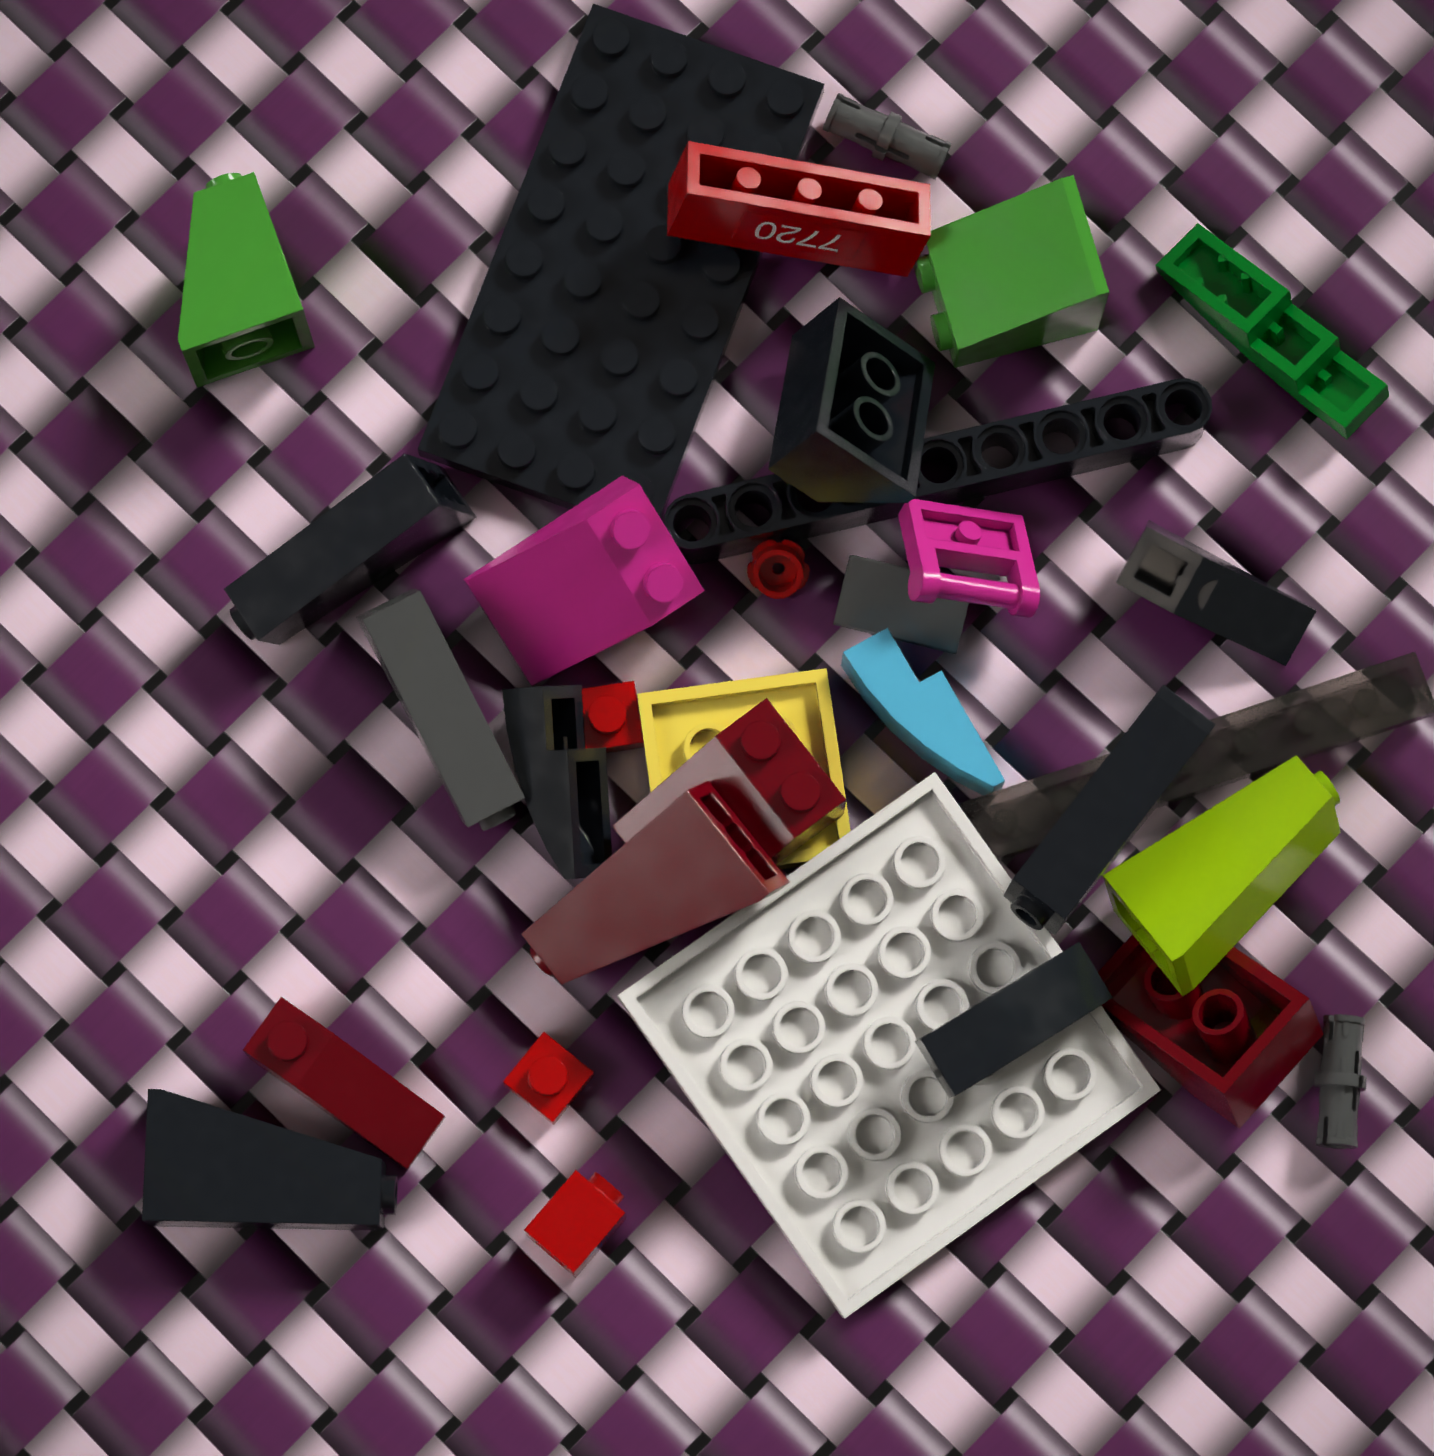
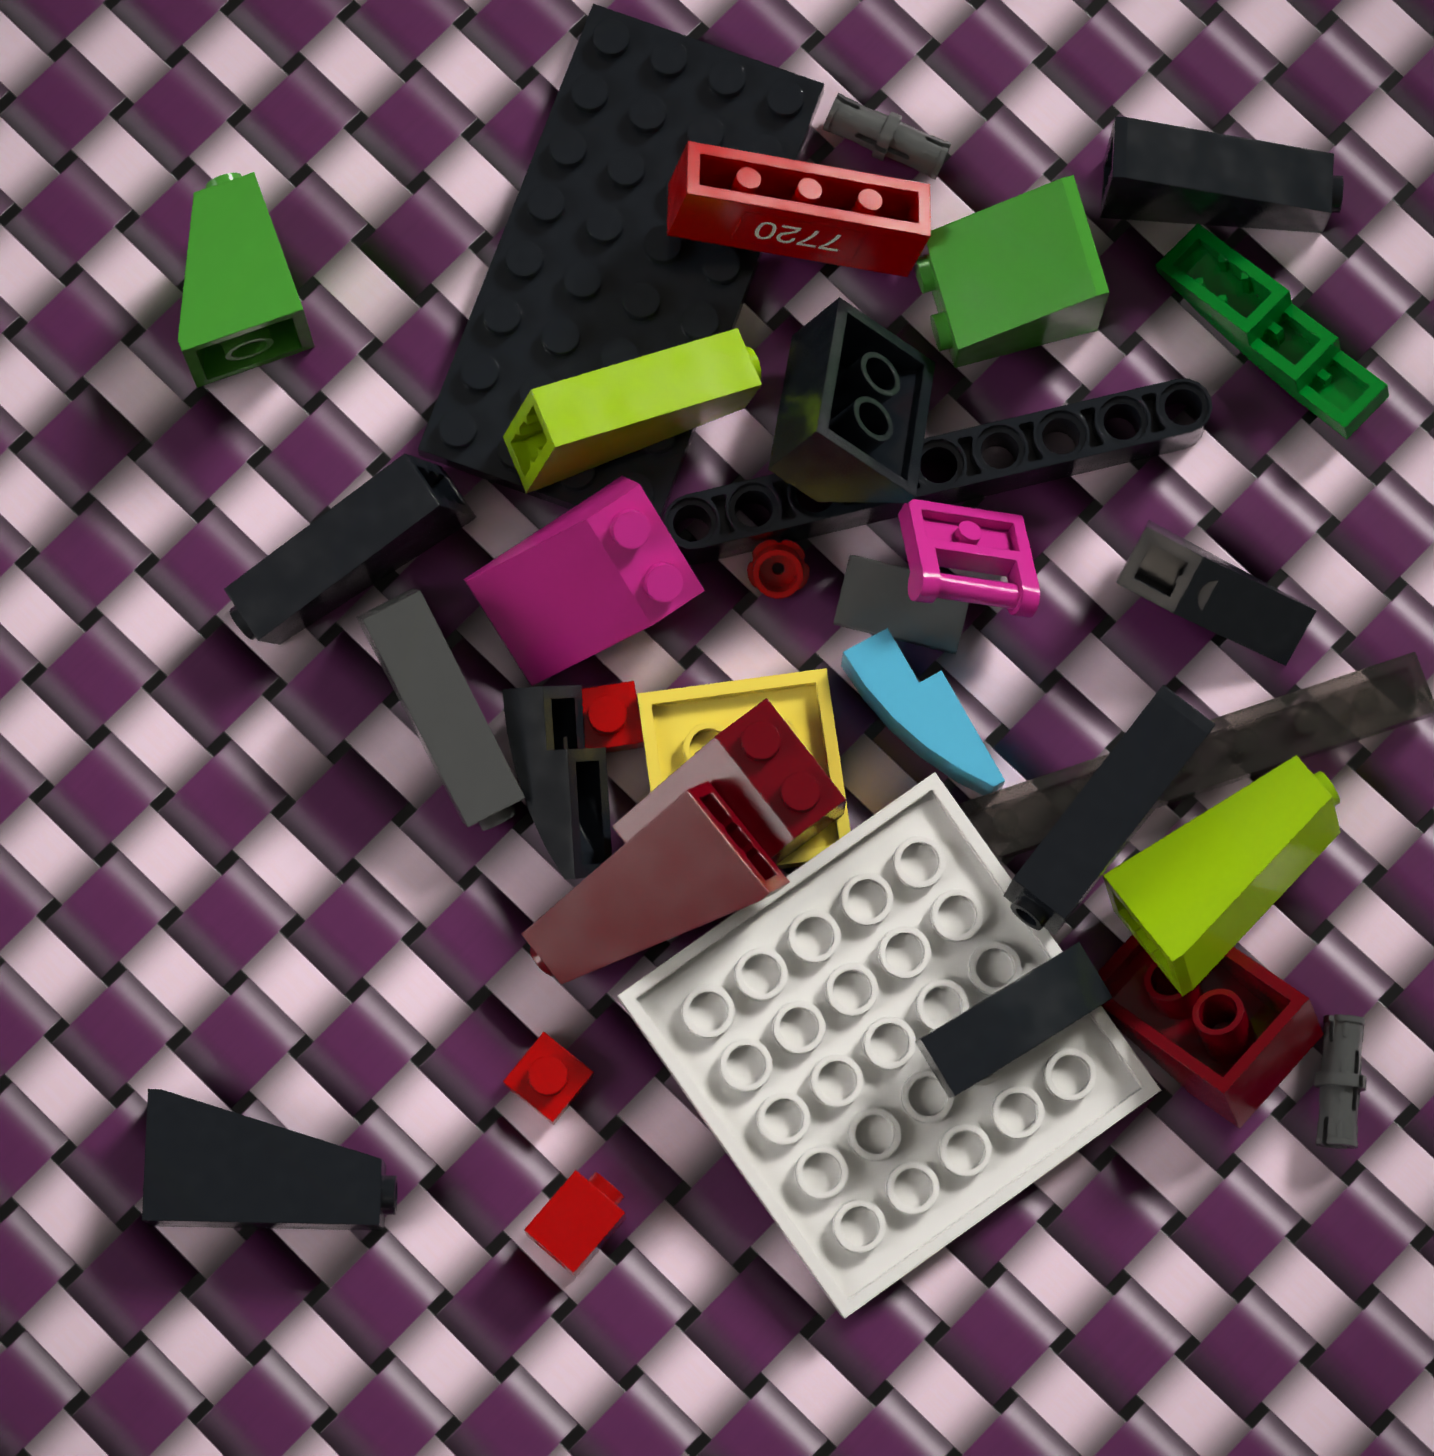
(343, 1083): dark red slope -> none
(629, 407): none -> lime slope
(1215, 179): none -> black slope

